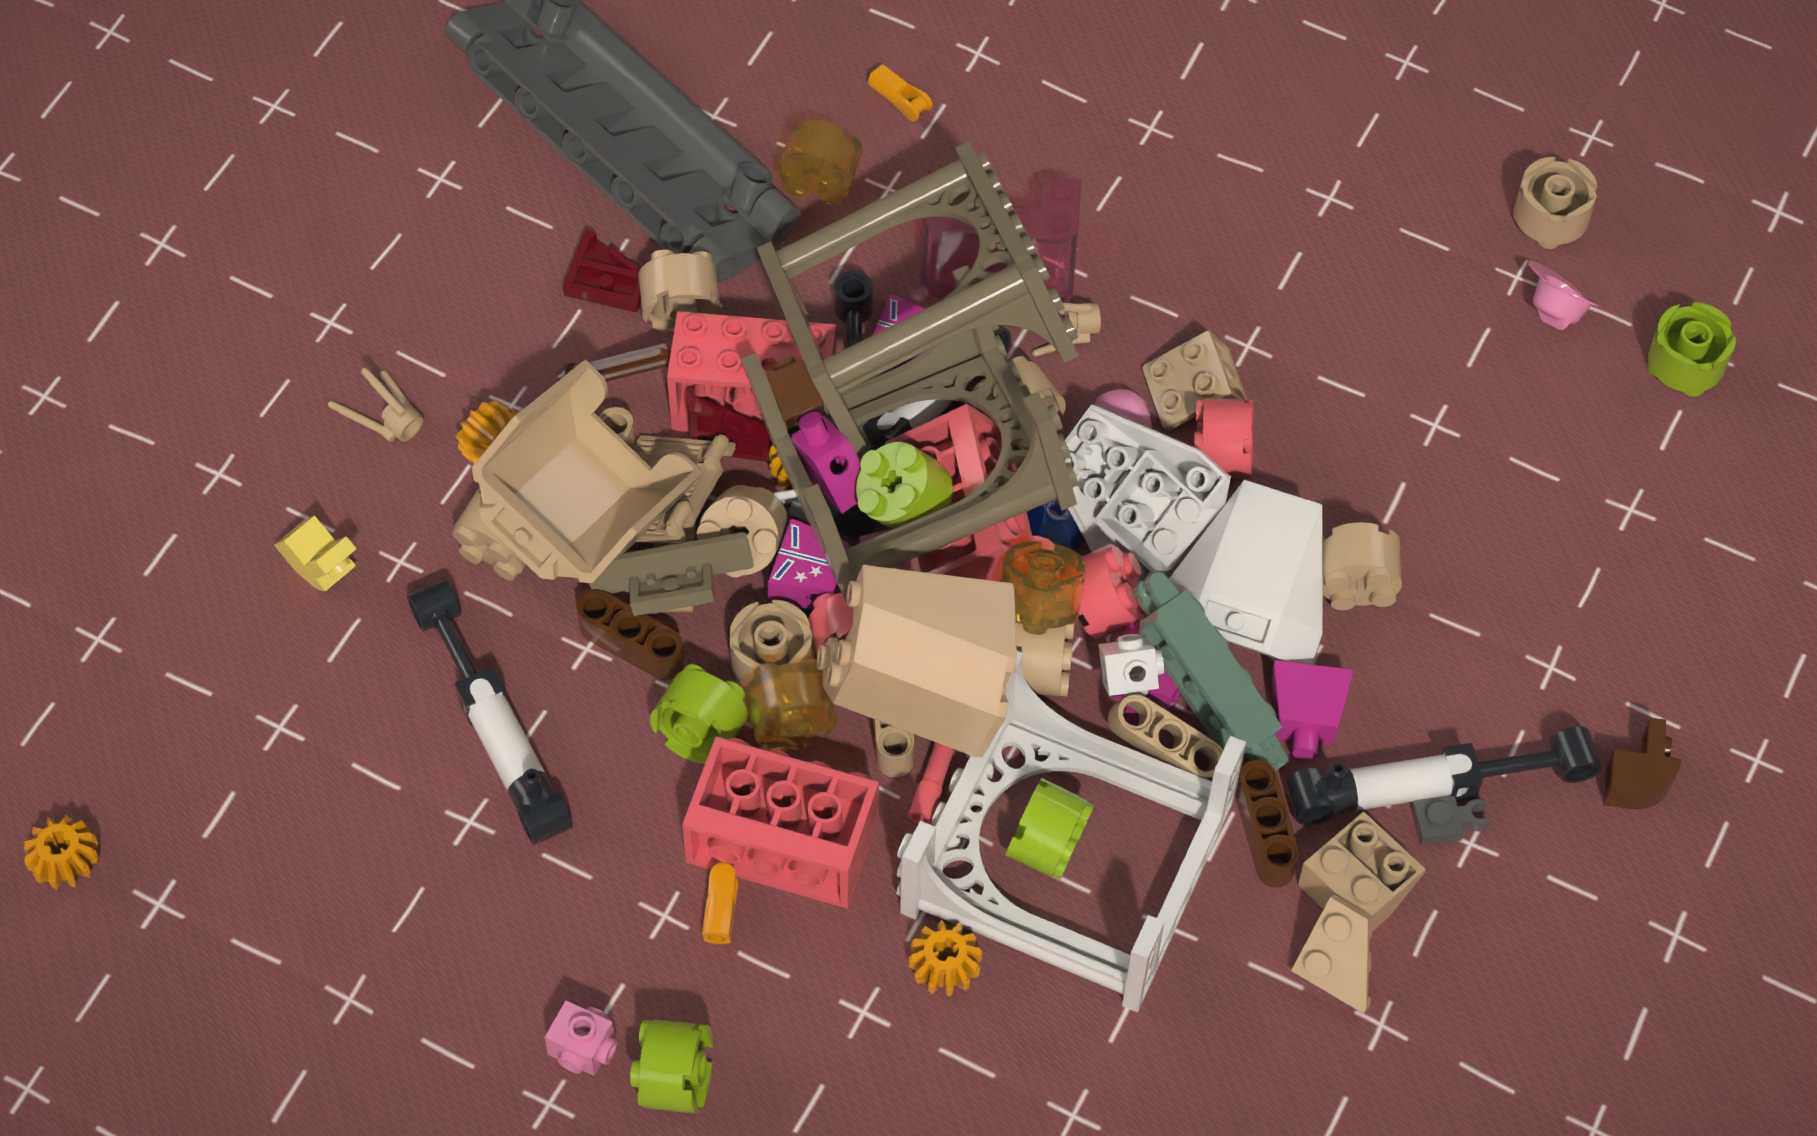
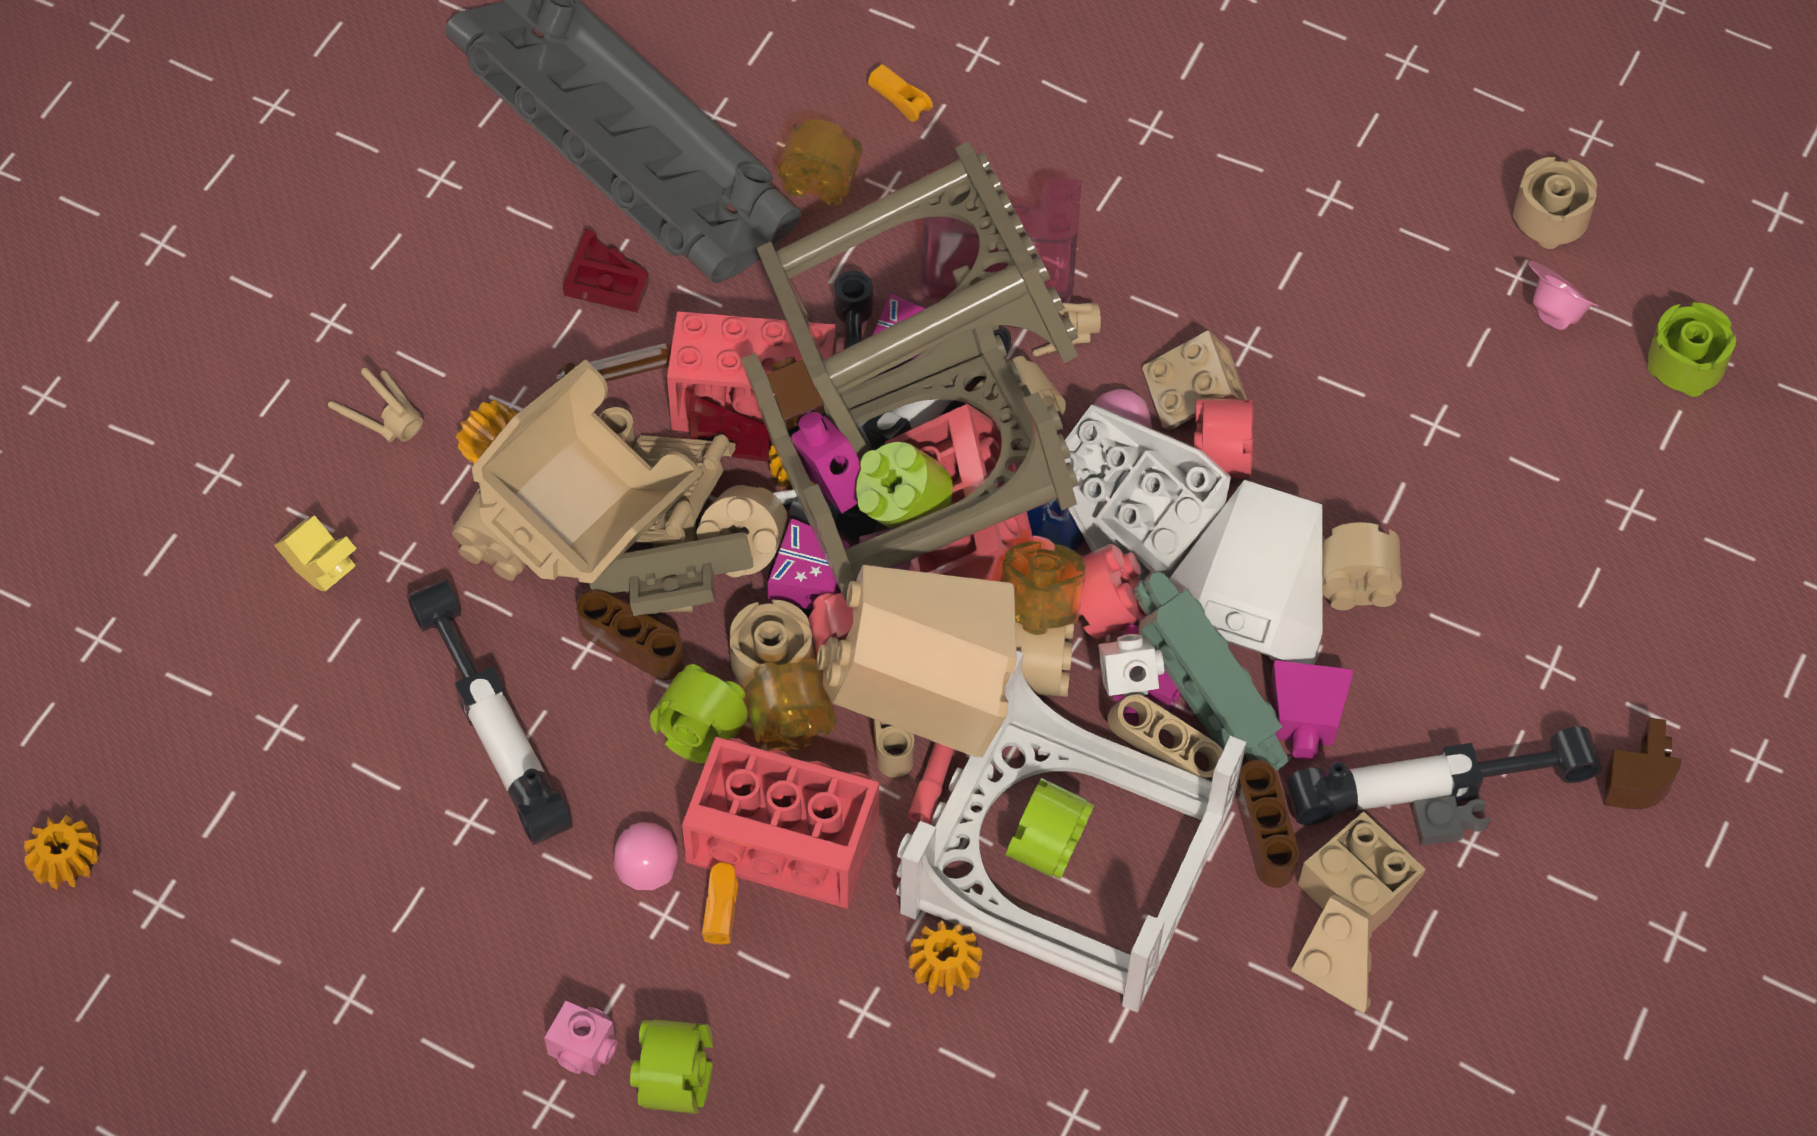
(645, 856): none -> bright pink hair
(677, 284): tan brick -> none

